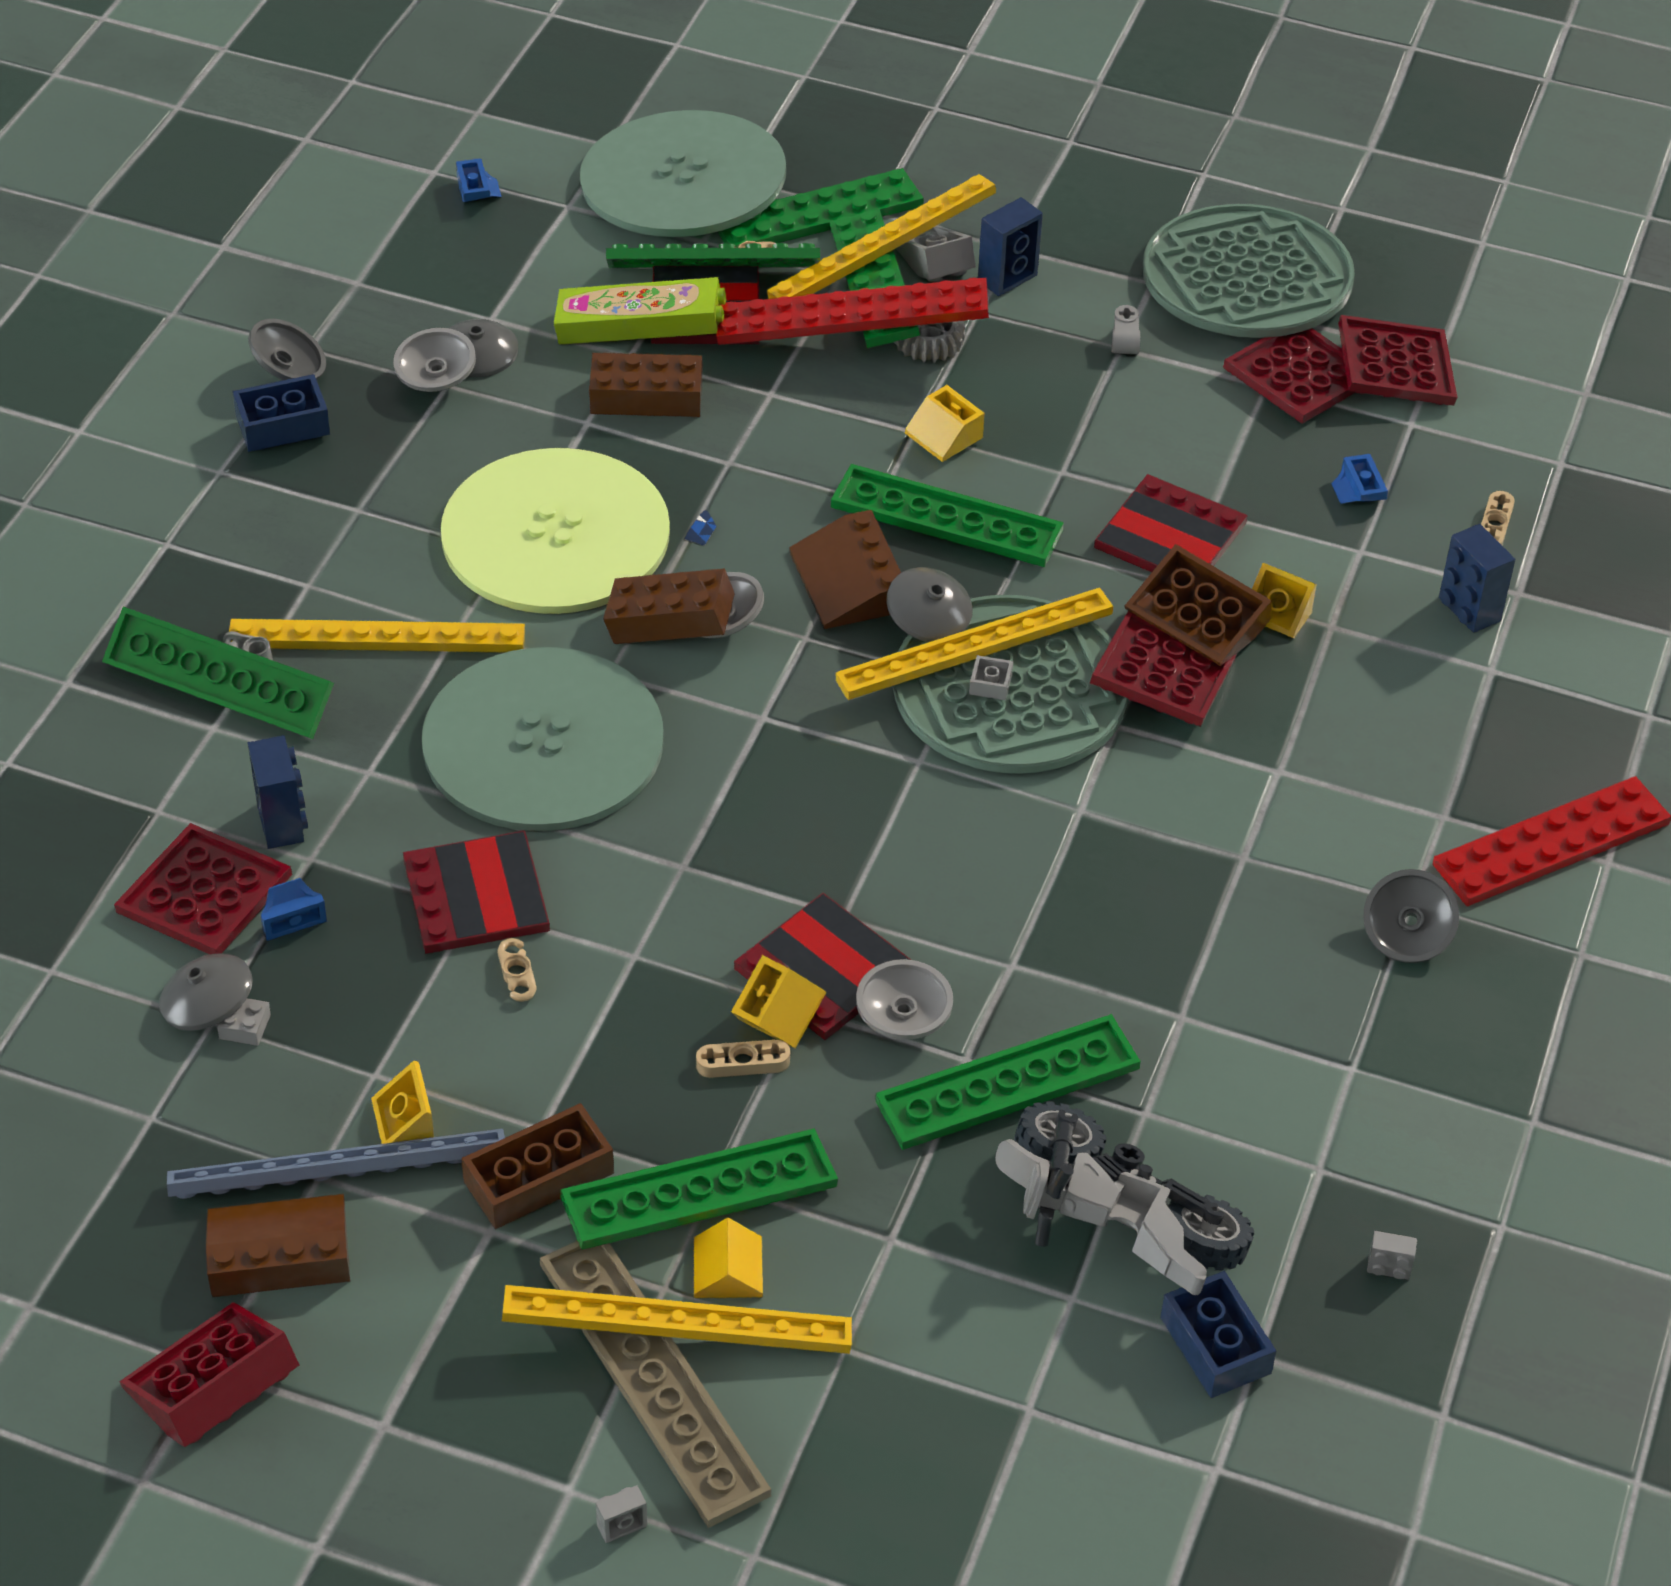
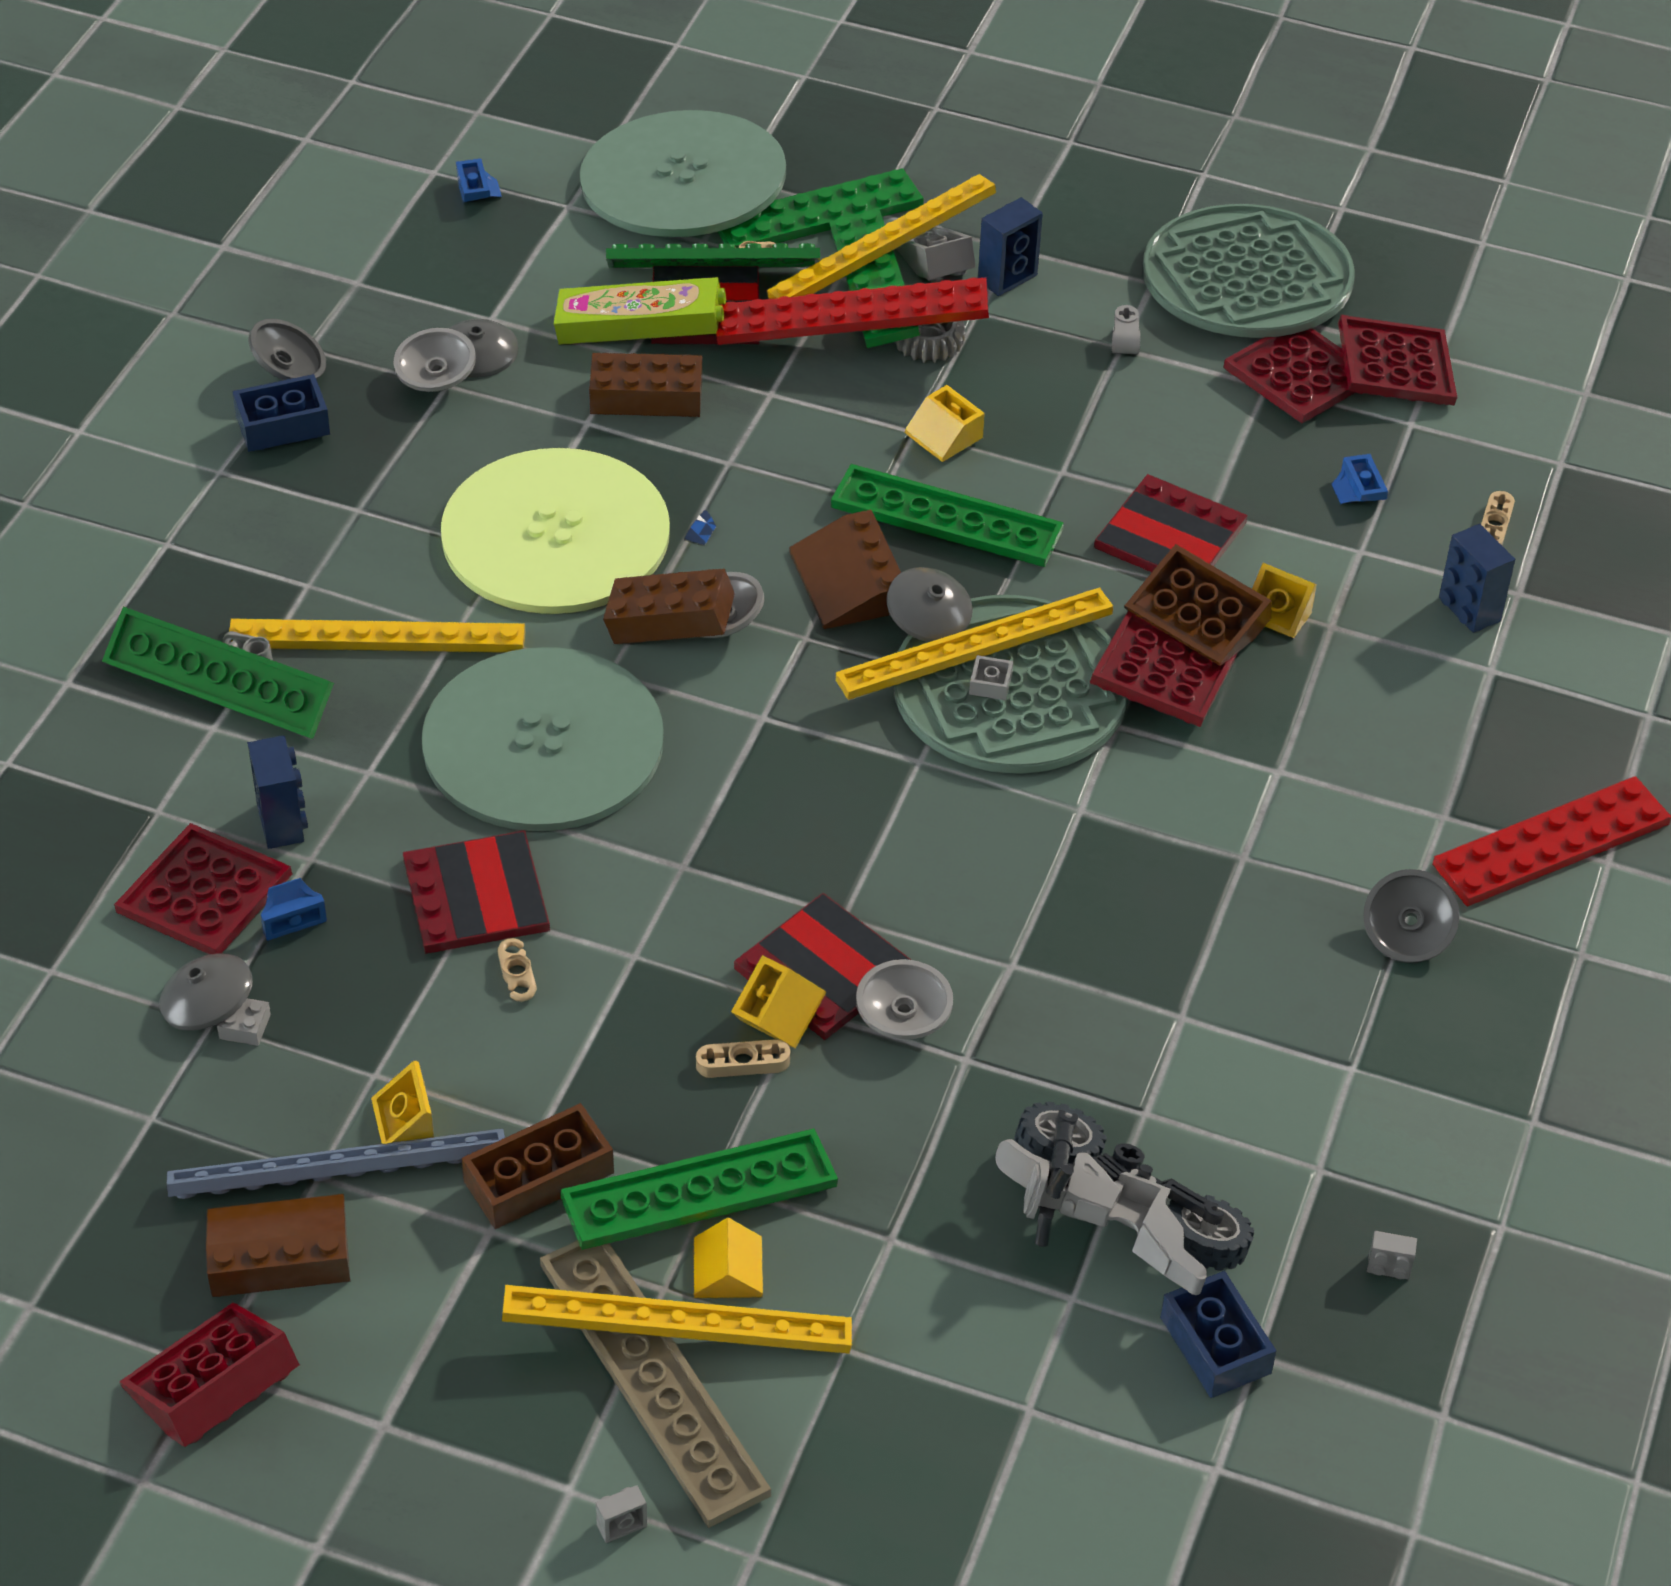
(1006, 1081): green plate -> none

